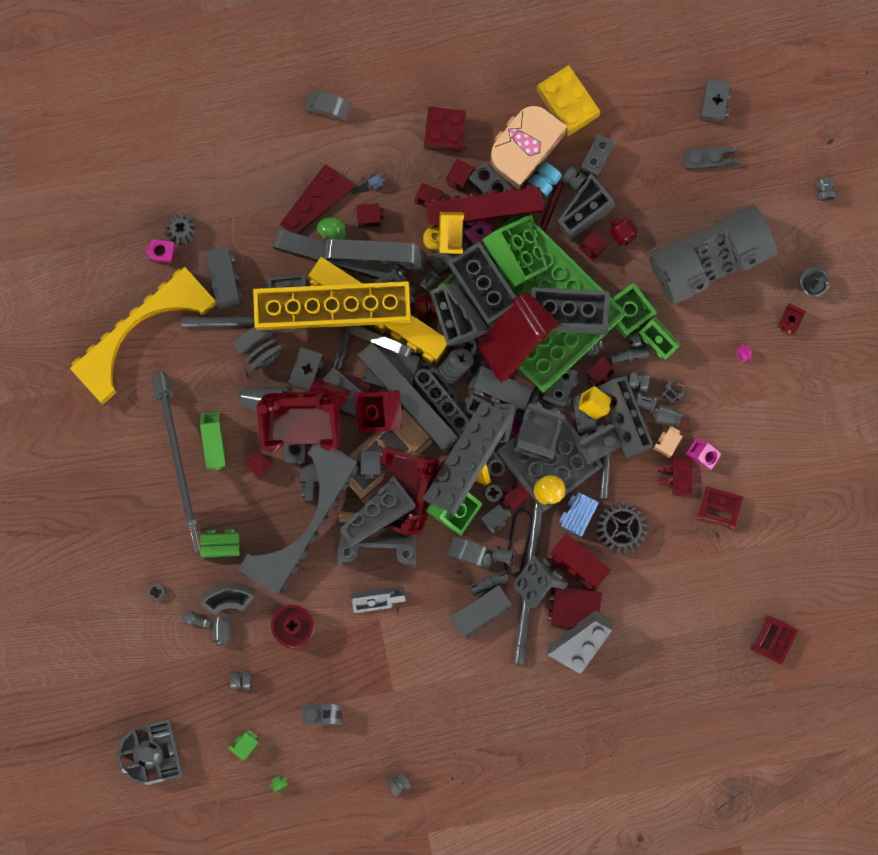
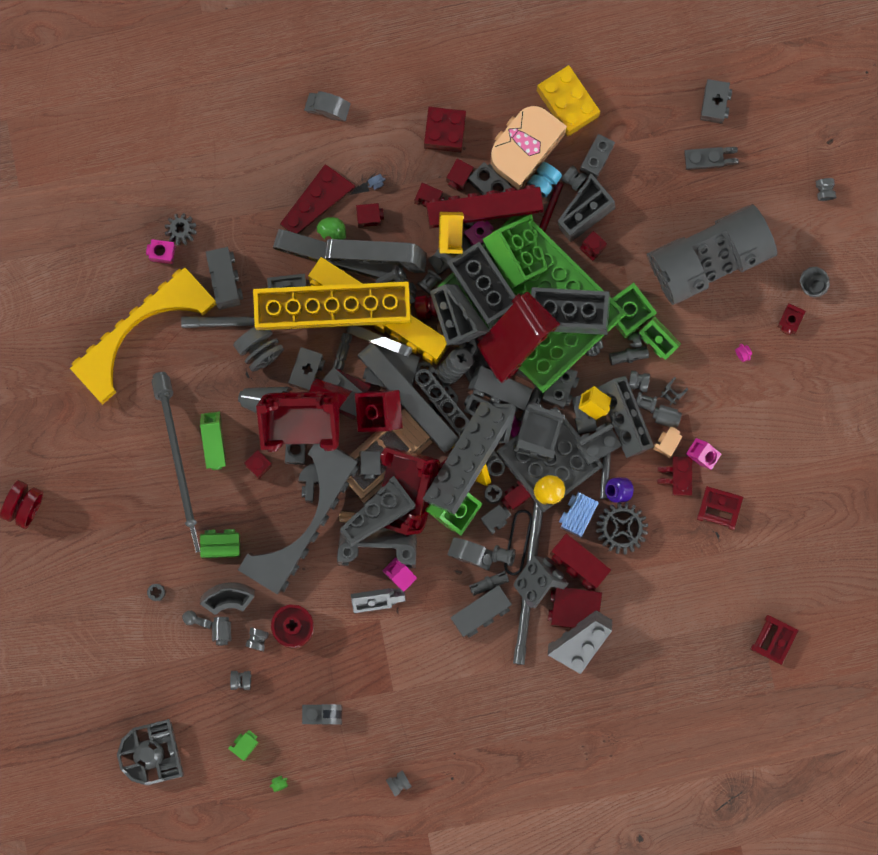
(21, 504): none -> dark red wheel
(257, 639): none -> dark grey wheel
(399, 574): none -> dark pink brick
(431, 239): yellow head -> none
(600, 372): dark red brick -> none
(619, 489): none -> dark purple head
(623, 231): dark red head -> none

